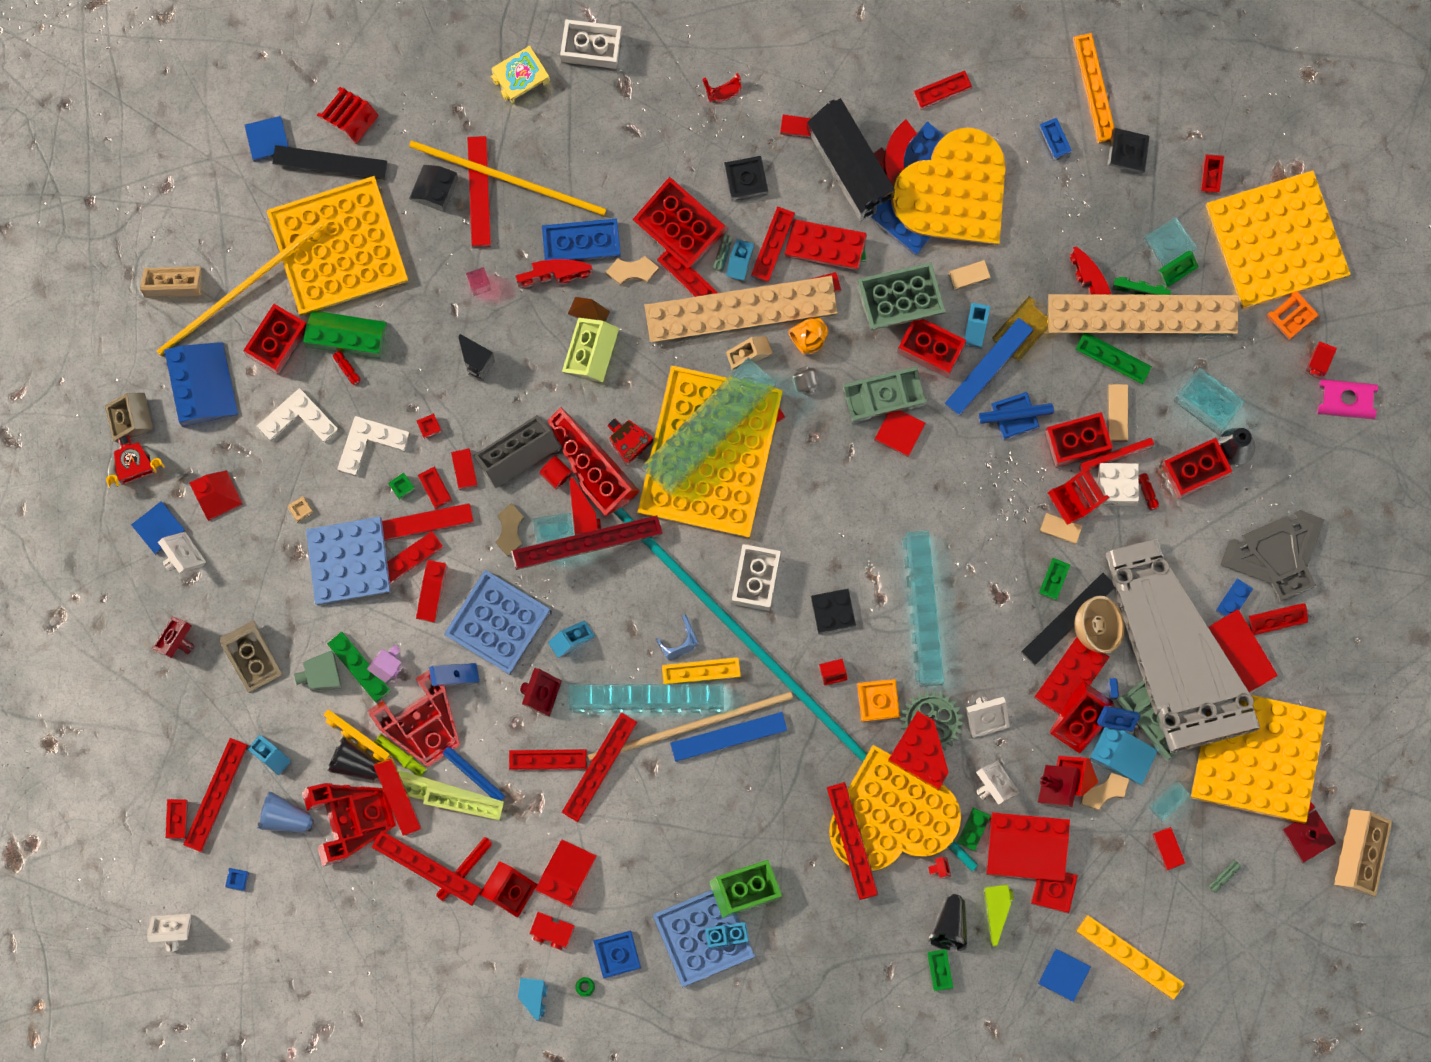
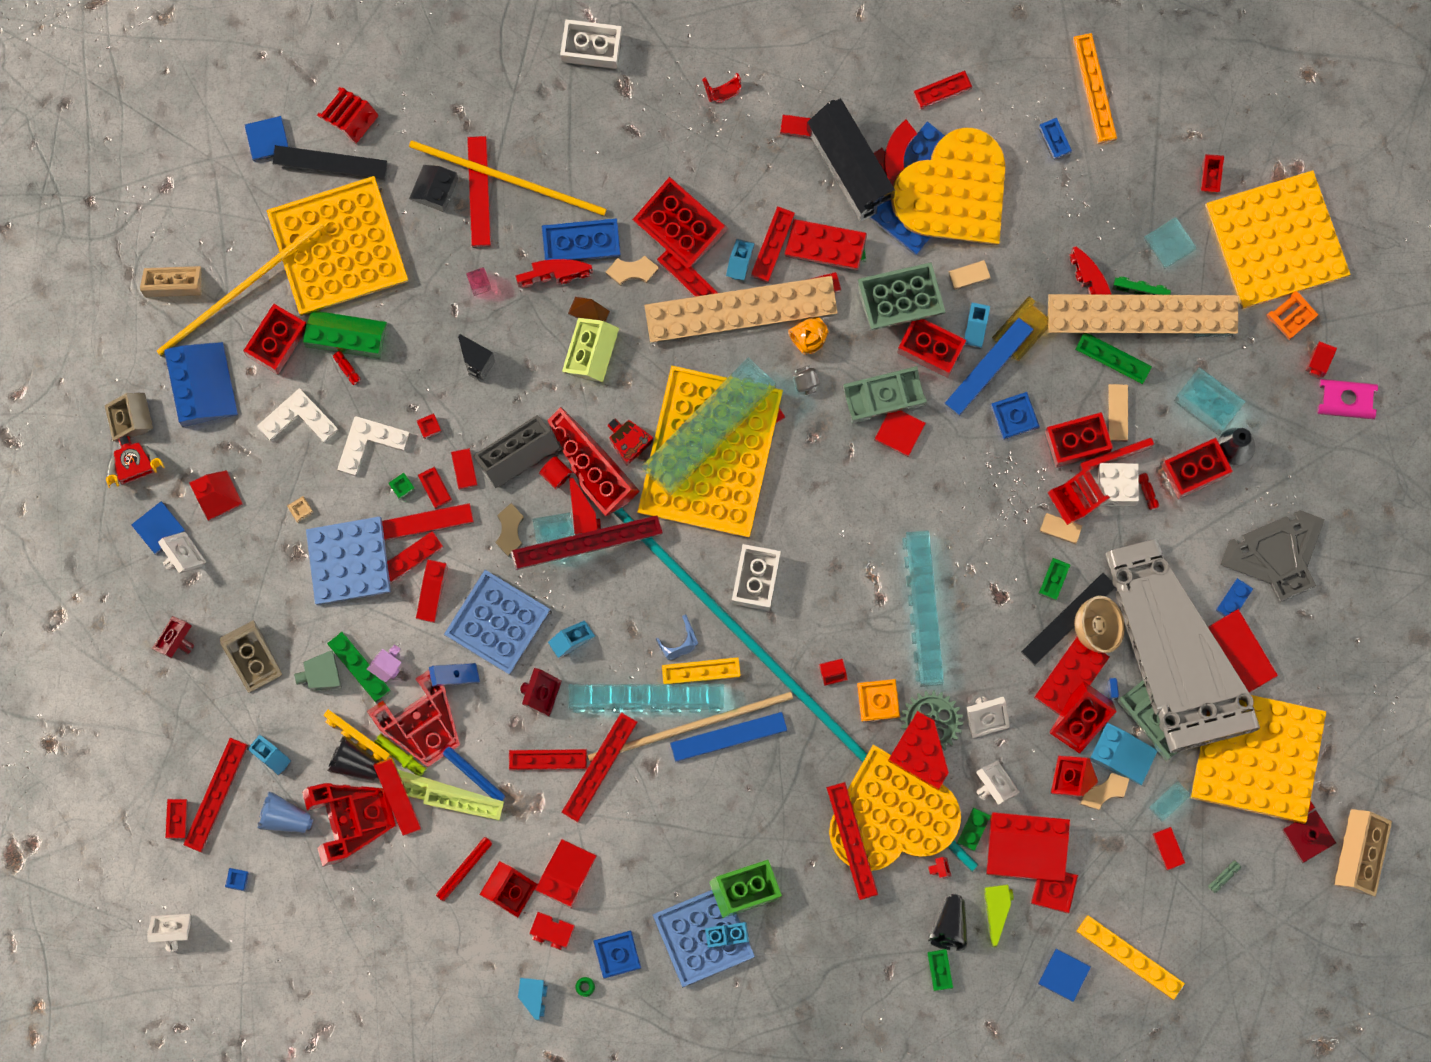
(426, 868): red tile -> none
(519, 74): panel -> none
(722, 252): sand green axle -> none
(746, 177): black plate -> none
(755, 348): tan slope -> none
(833, 611): black plate -> none
(1016, 413): blue axle -> none
(1058, 785): dark red tile -> none
(1118, 718): blue plate -> none
(1128, 150): black plate -> none
(1178, 268): green plate -> none
(1278, 619): red plate -> none

